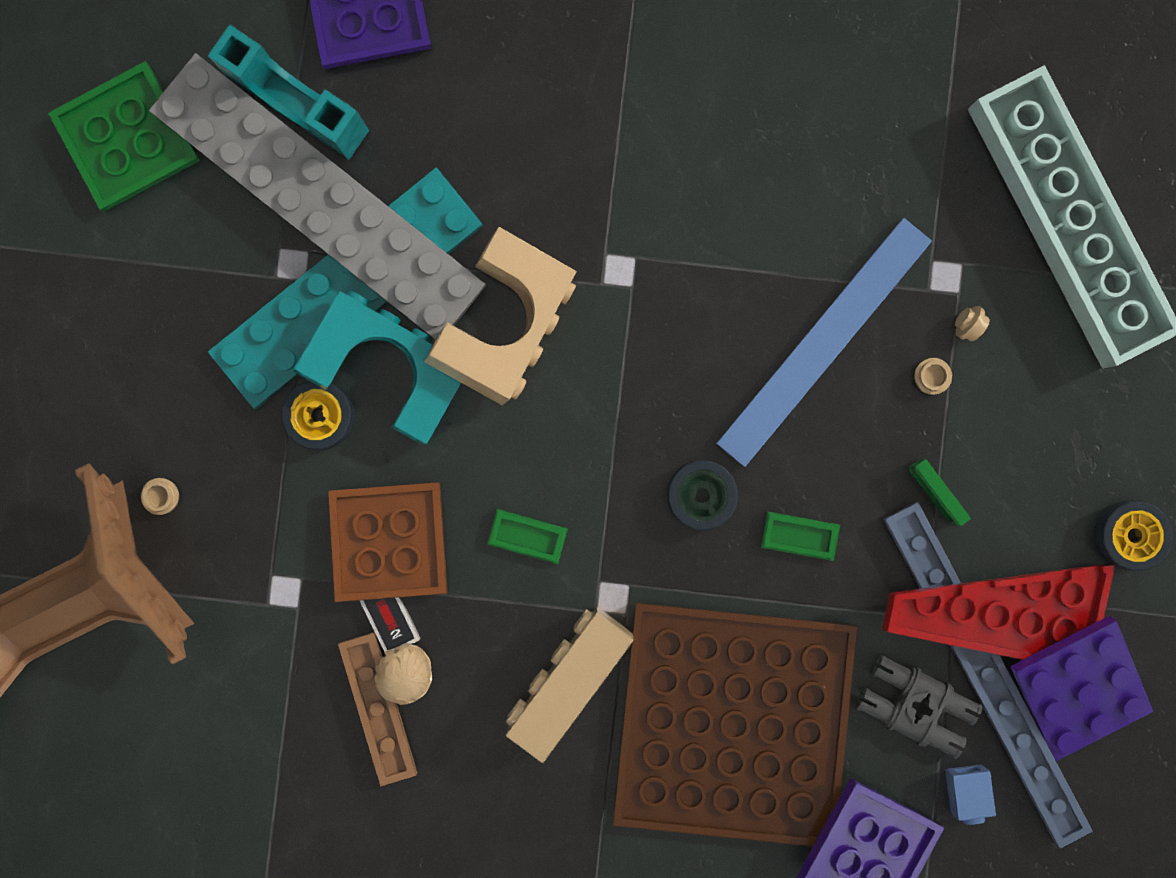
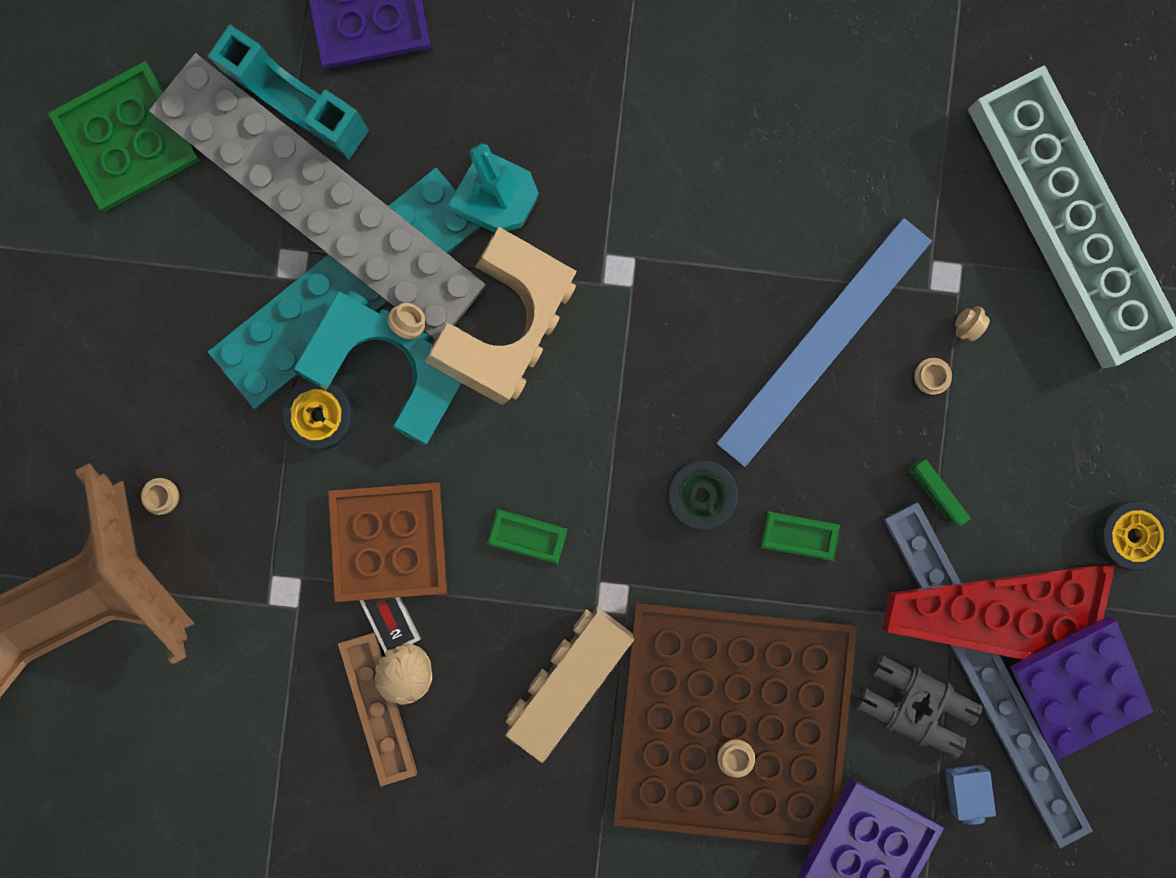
(407, 321): none -> tan plate
(494, 192): none -> teal piece
(736, 758): none -> tan plate

